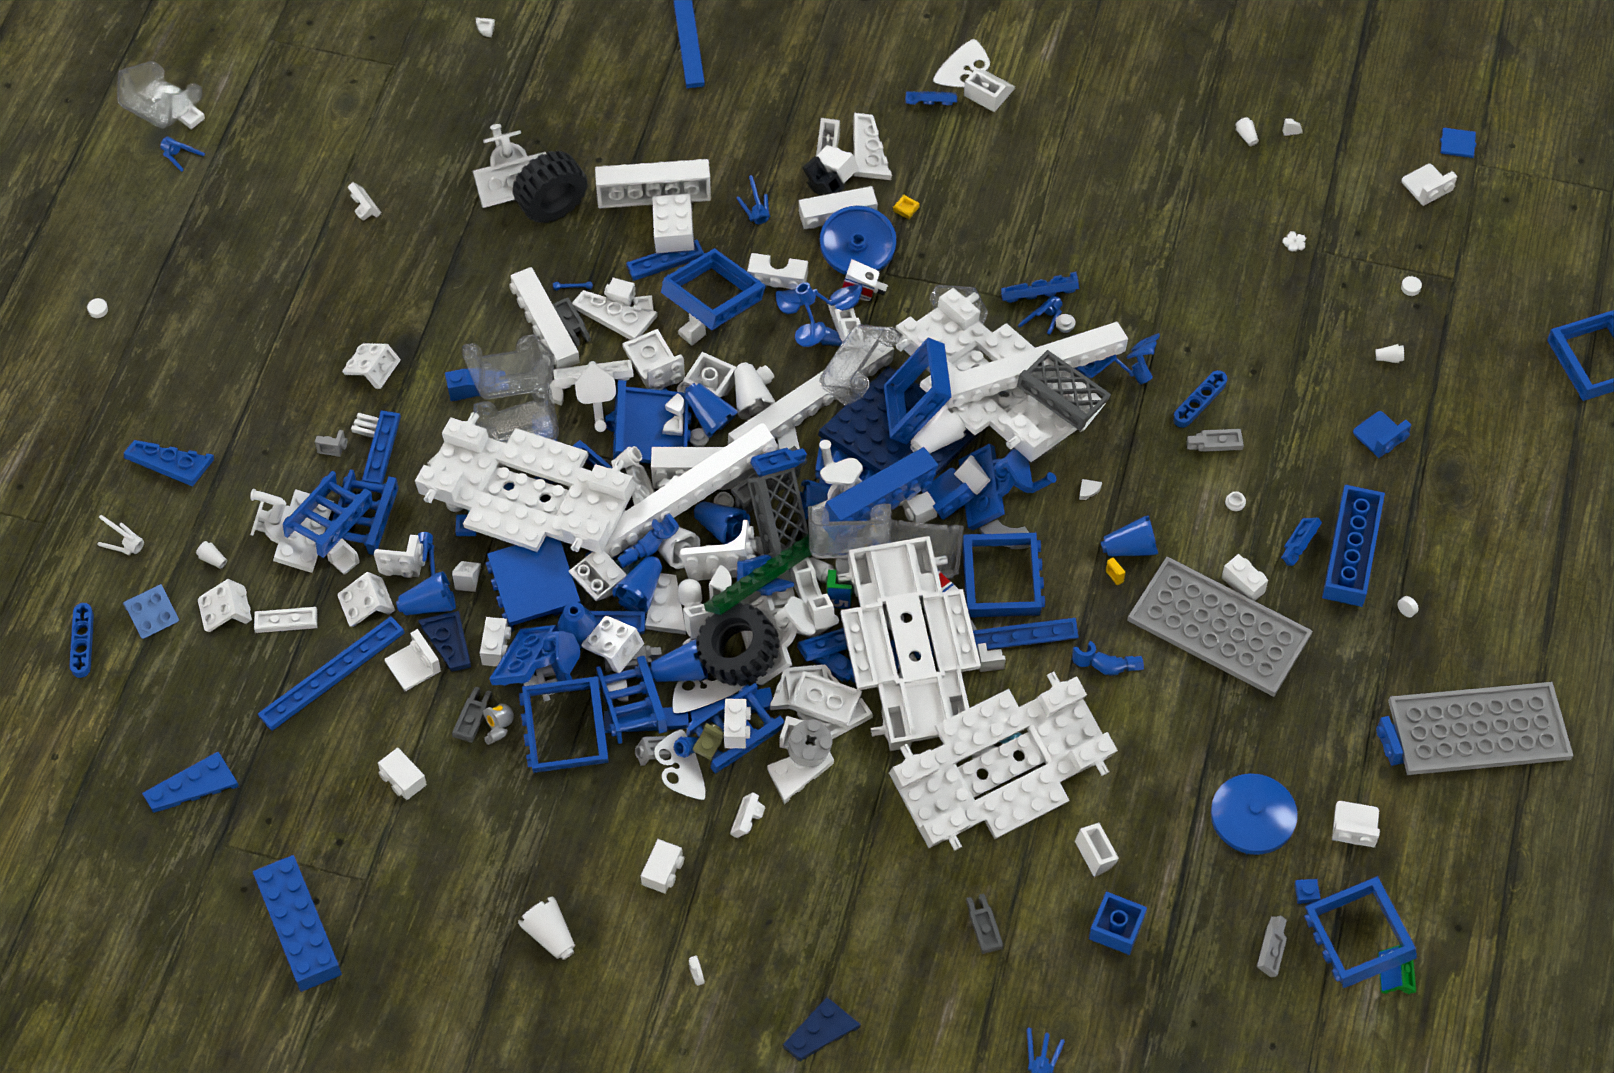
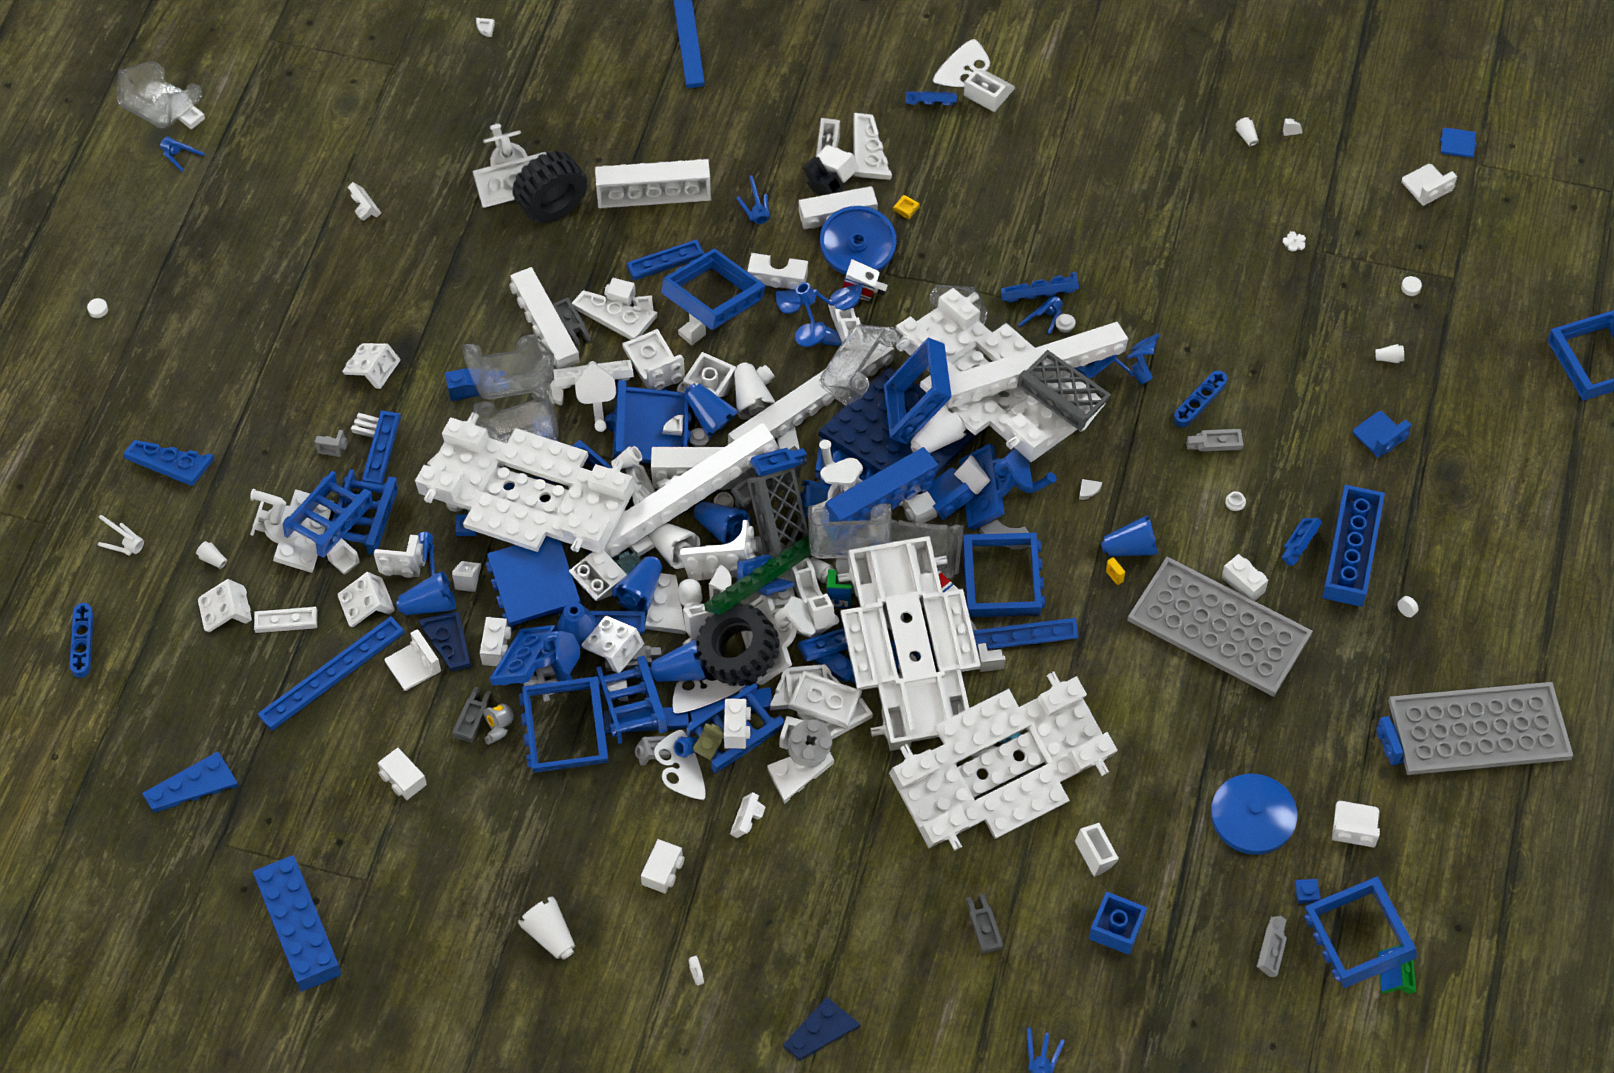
(151, 611): medium blue bracket -> none
(556, 286): blue hinge -> none
(651, 541): blue piece -> none
(673, 223): white brick -> none
(676, 405): white tile -> none
(1104, 663): blue piece -> none

